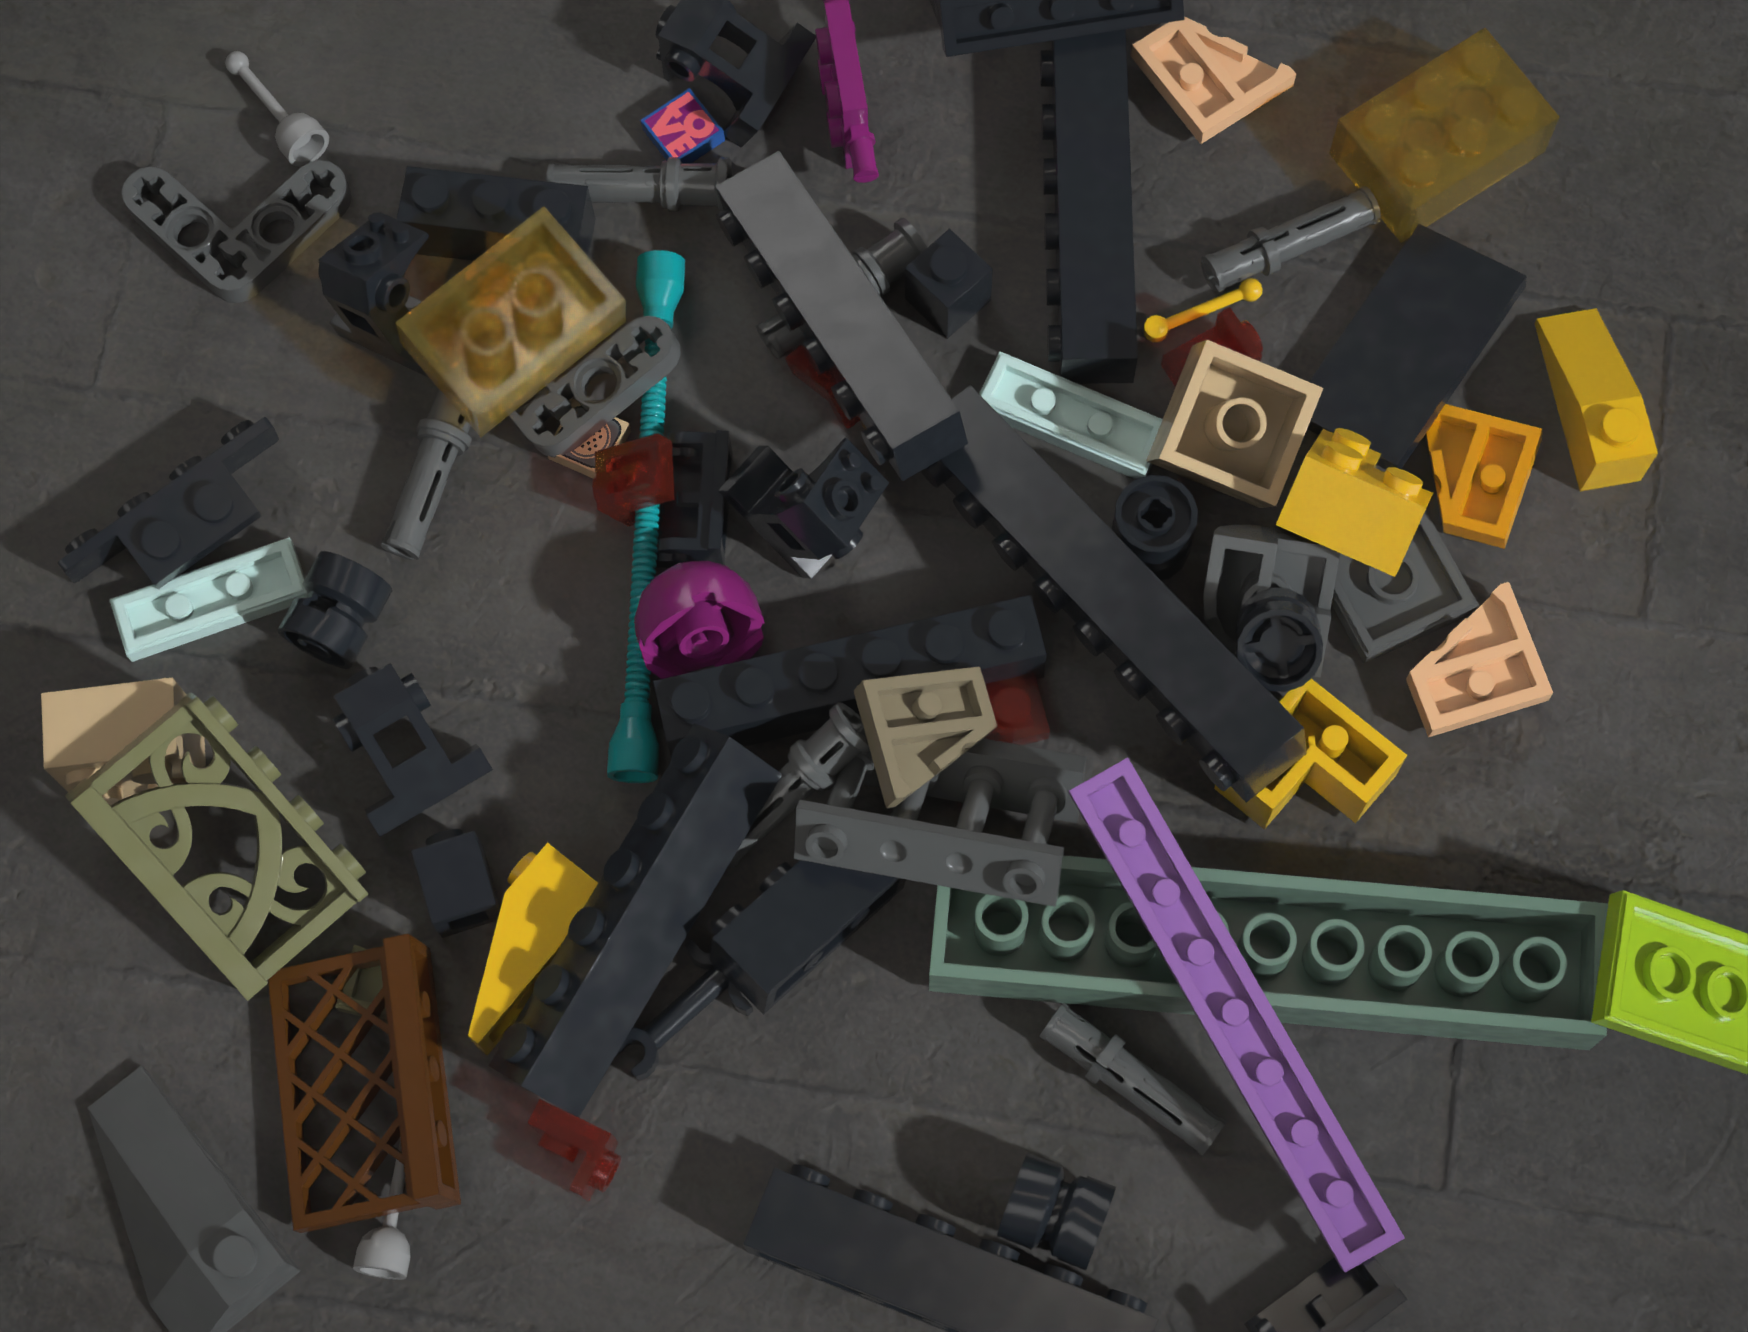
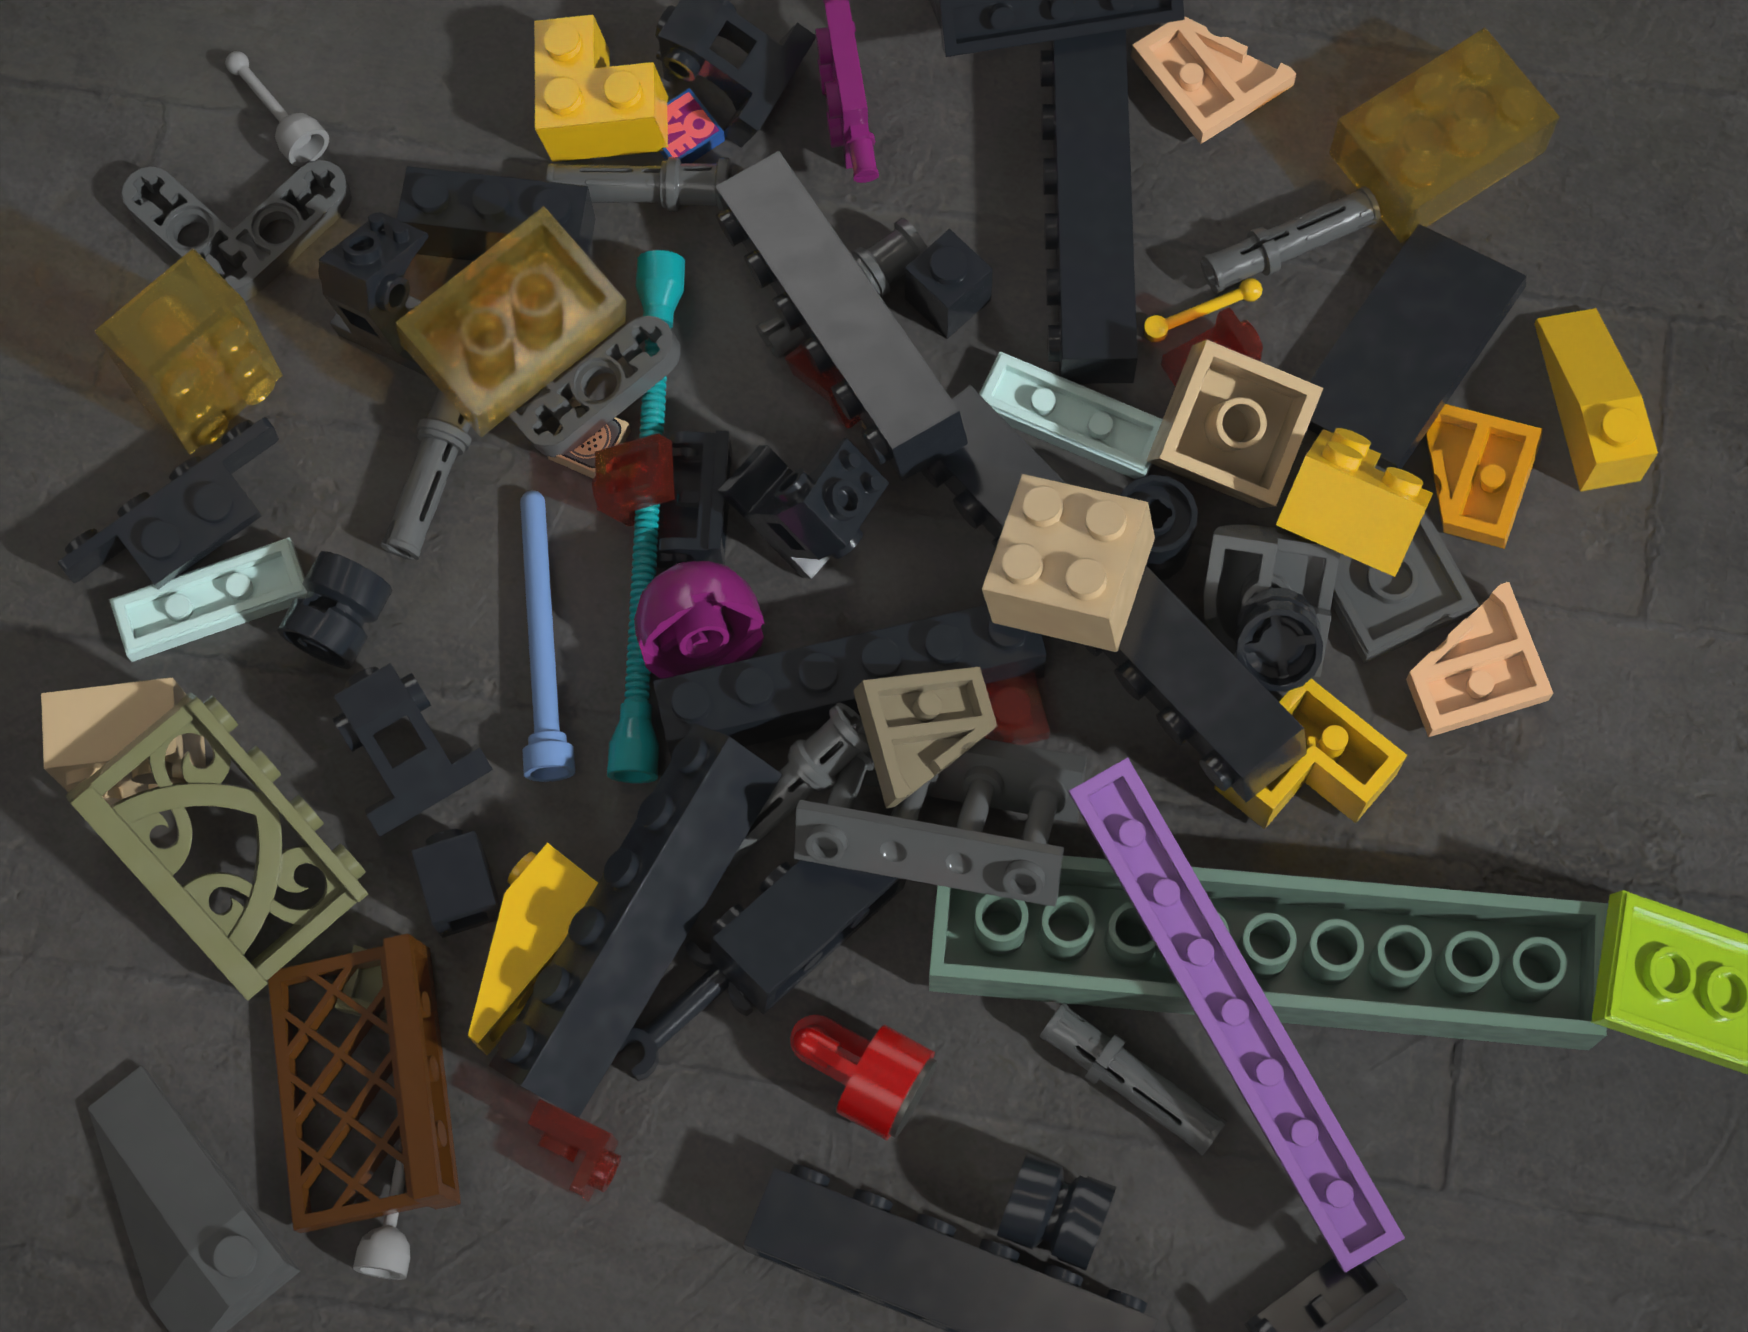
(191, 352): none -> clear yellow brick
(547, 753): none -> medium blue piece
(588, 106): none -> yellow brick
(880, 1075): none -> red piece
(1069, 562): none -> tan brick

